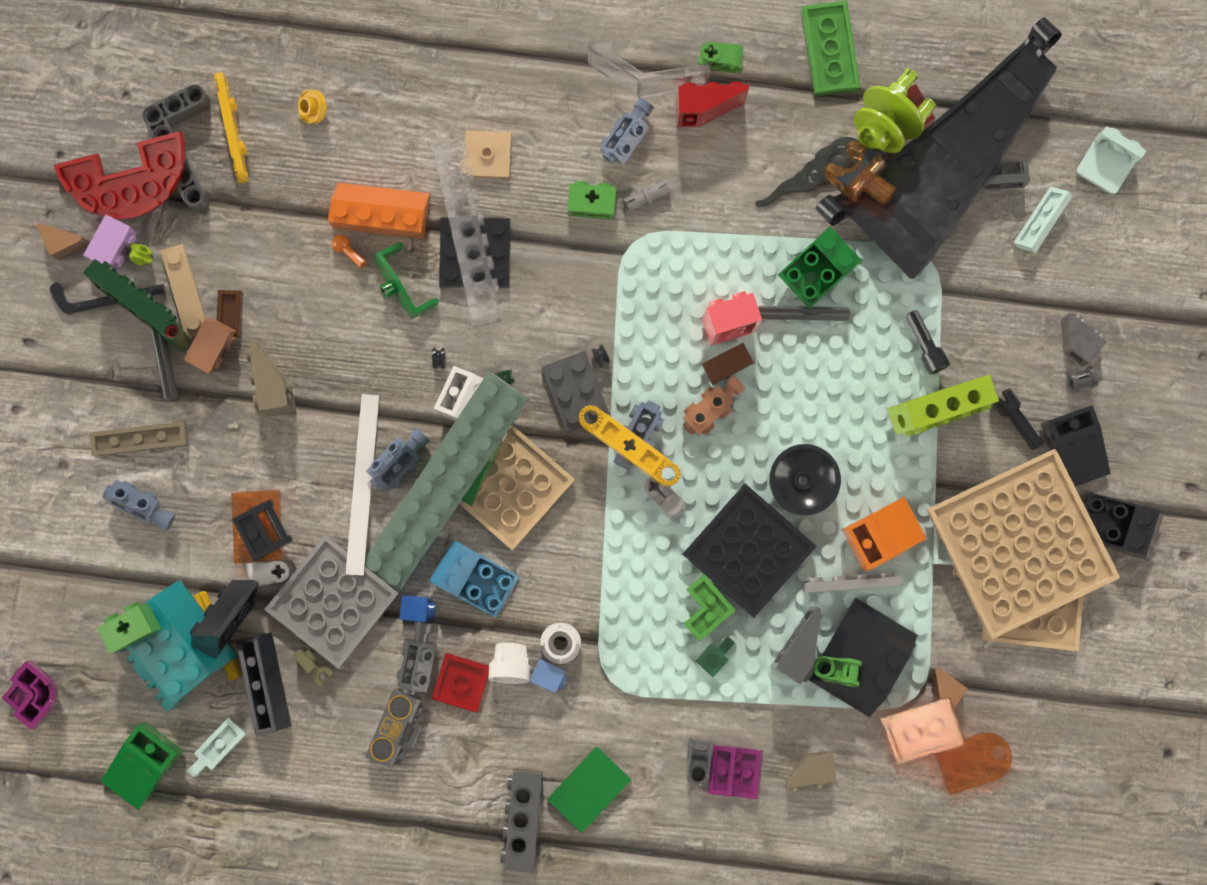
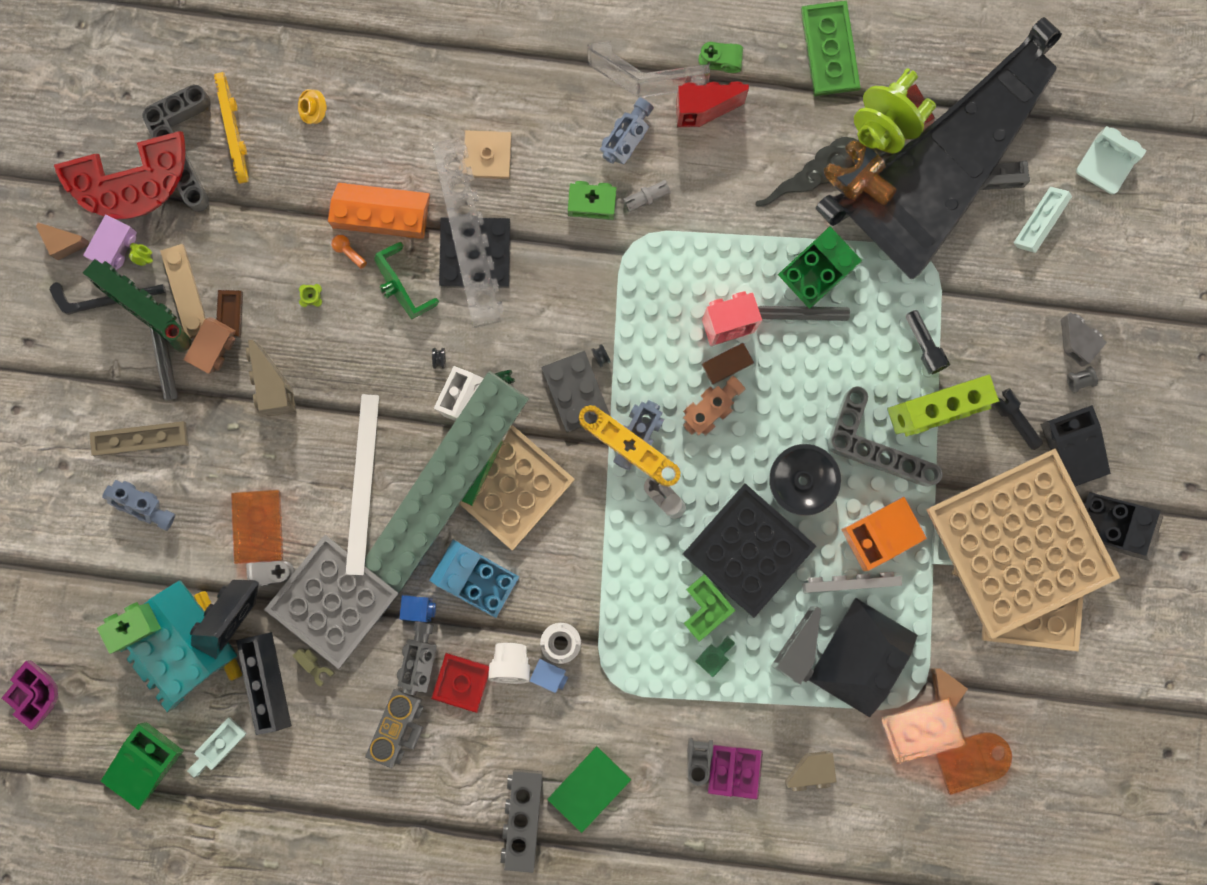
(255, 534): black plate -> none
(305, 290): none -> lime plate
(396, 461): sand blue brick -> none
(843, 670): bright green piece -> none
(874, 449): none -> dark grey beam

